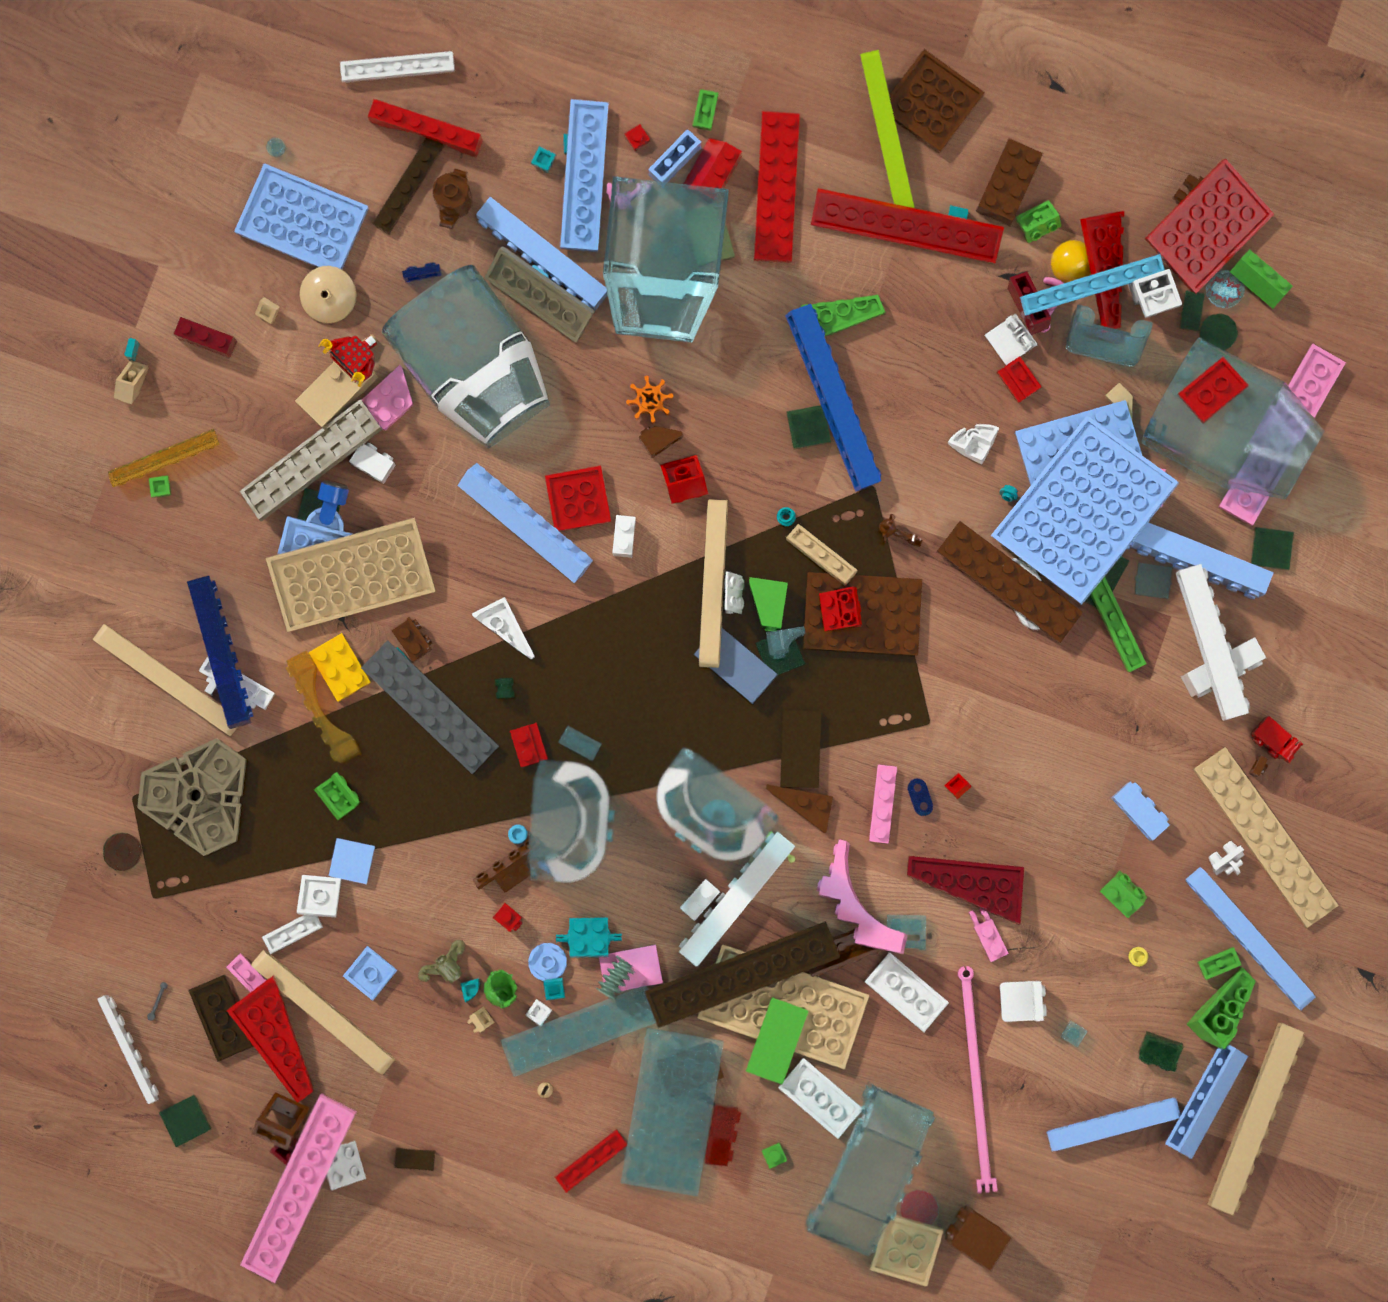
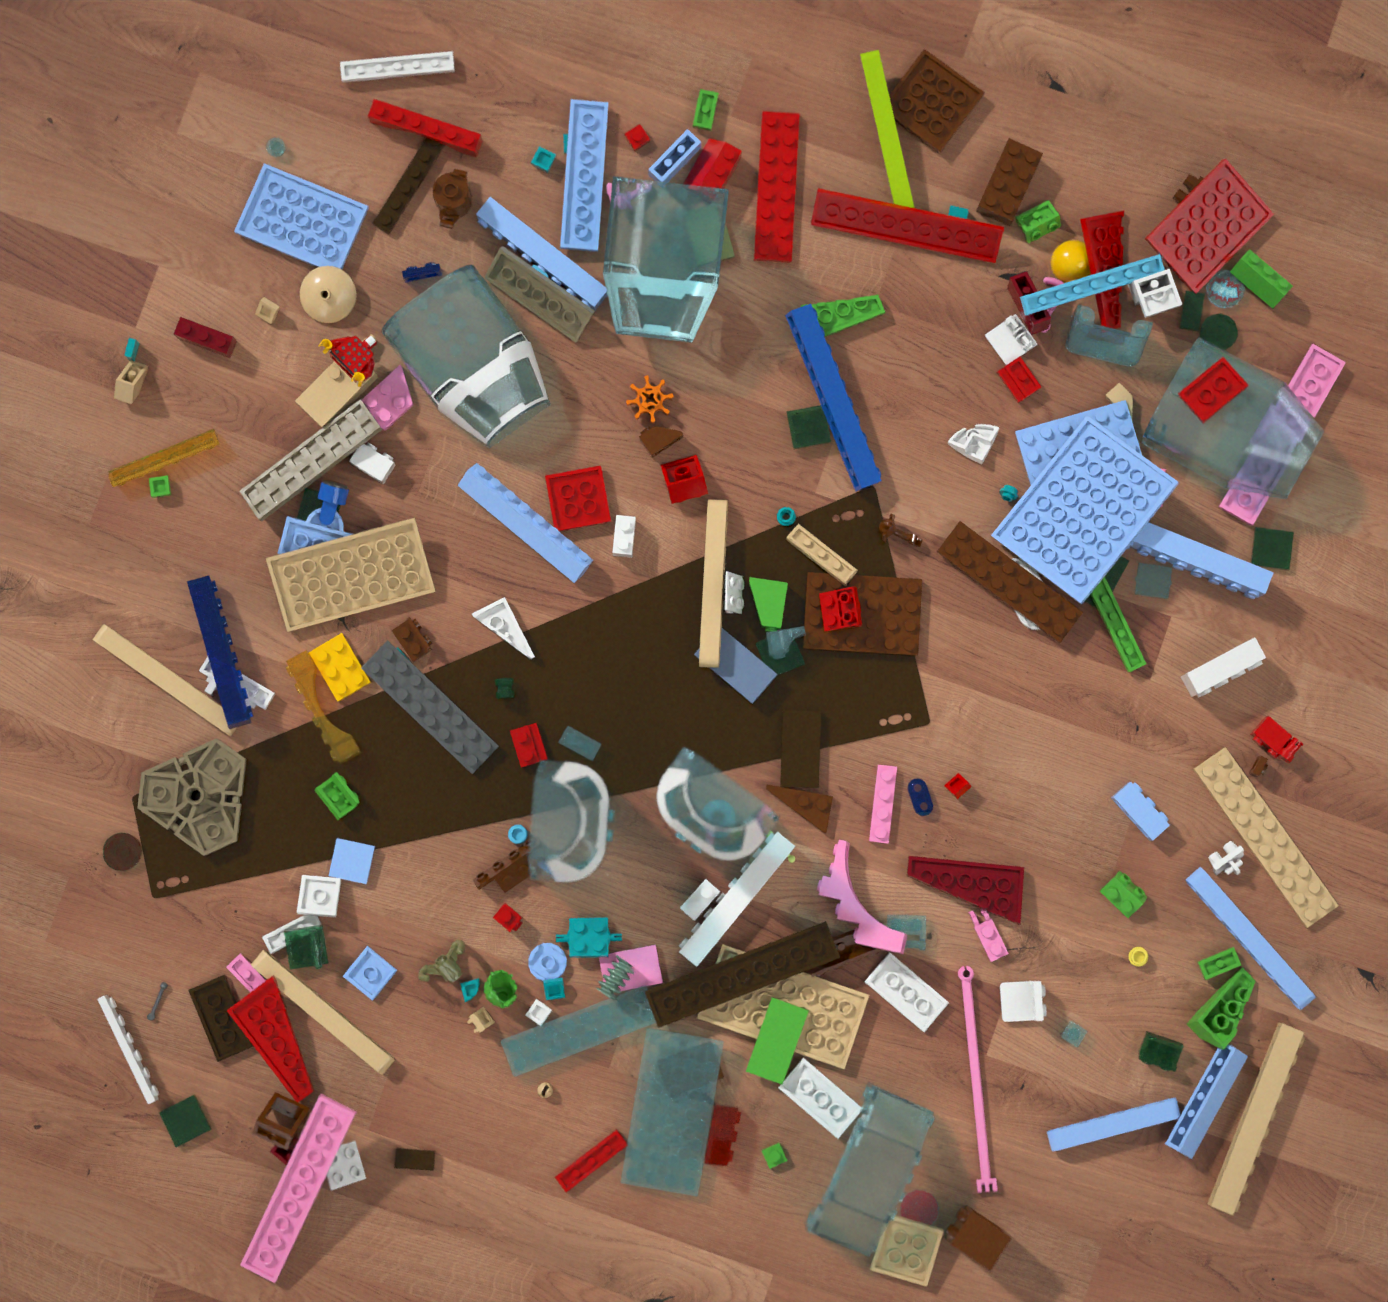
(306, 947): none -> clear green plate
(1212, 642): white brick -> none

